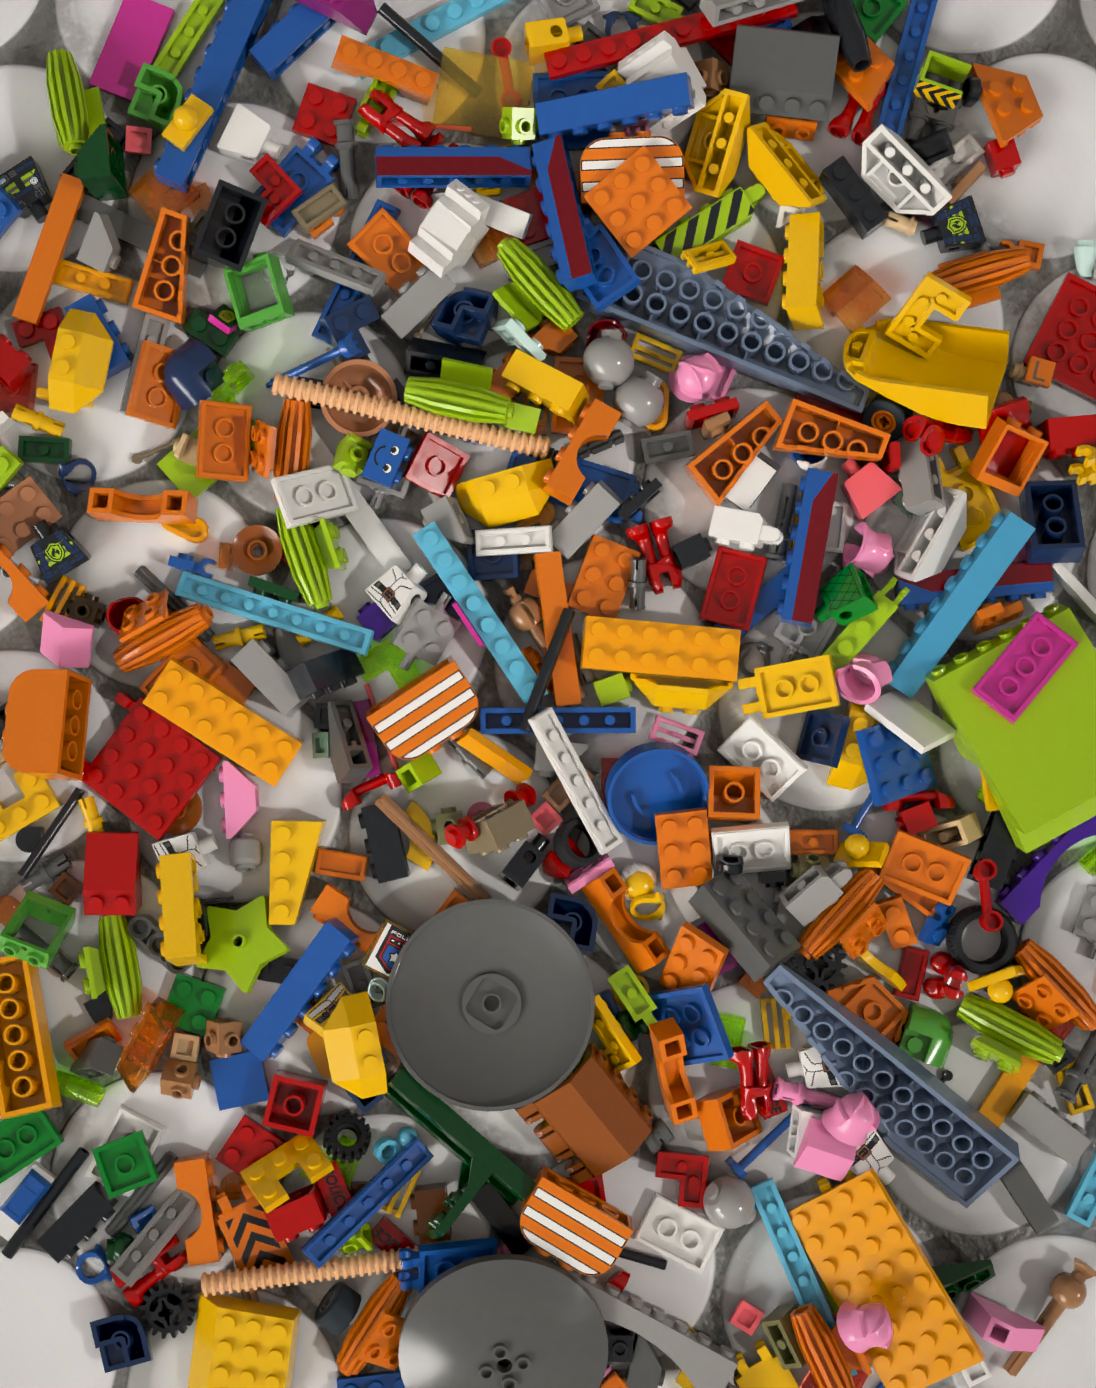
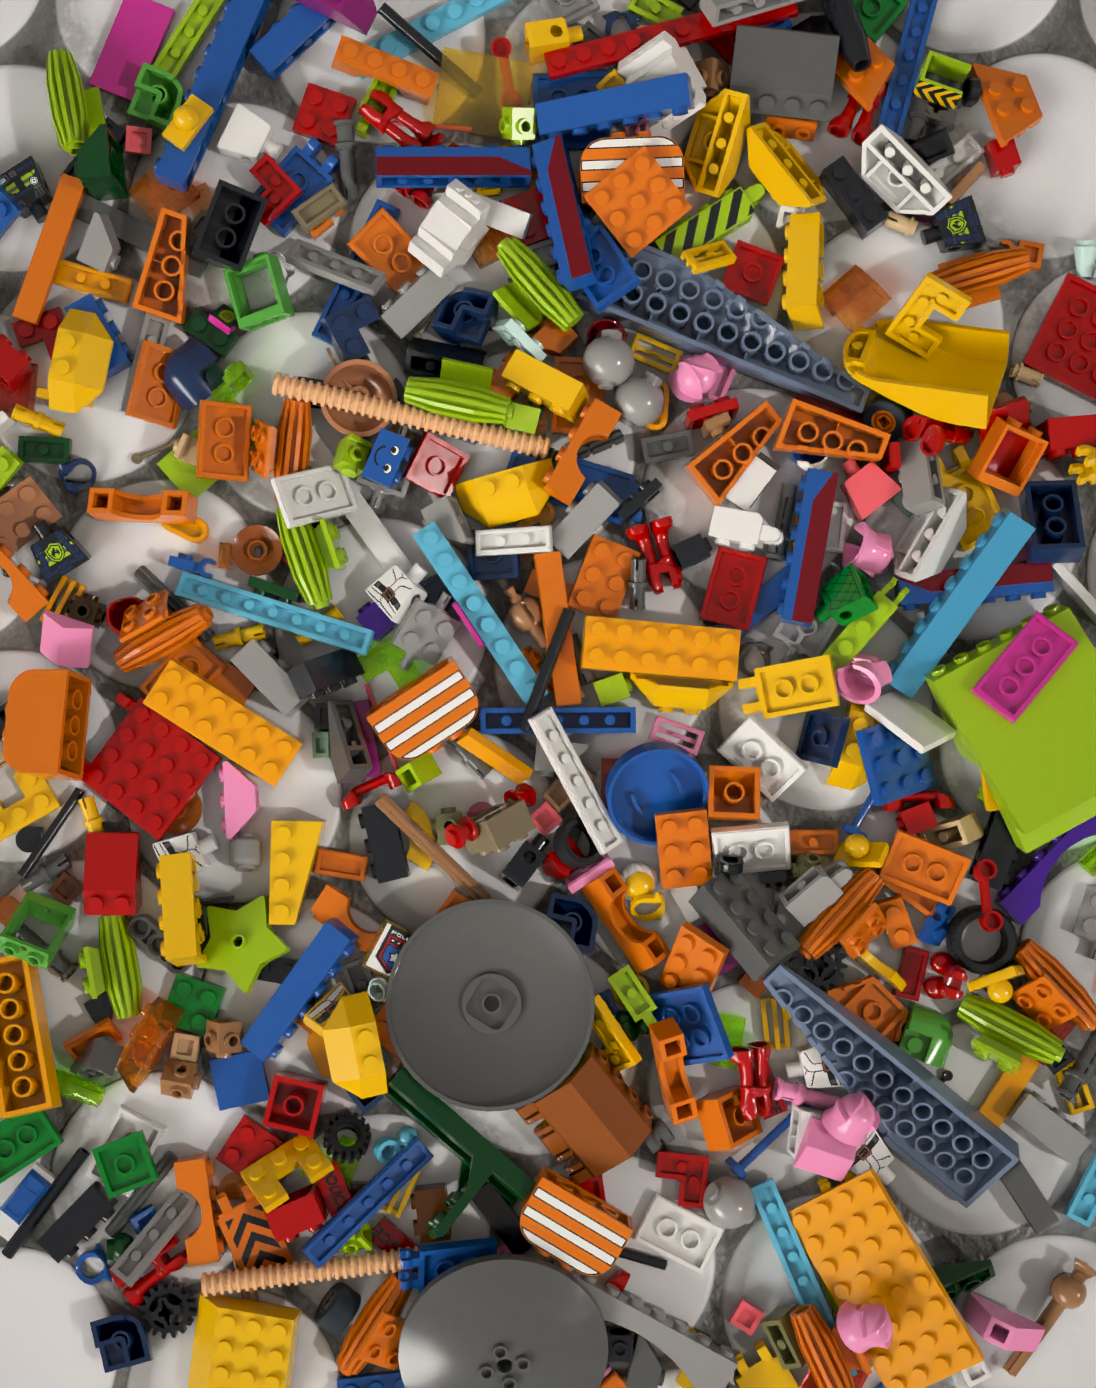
(346, 347): blue piece -> none
(995, 615): orange plate -> none
(1039, 372): orange tile -> none

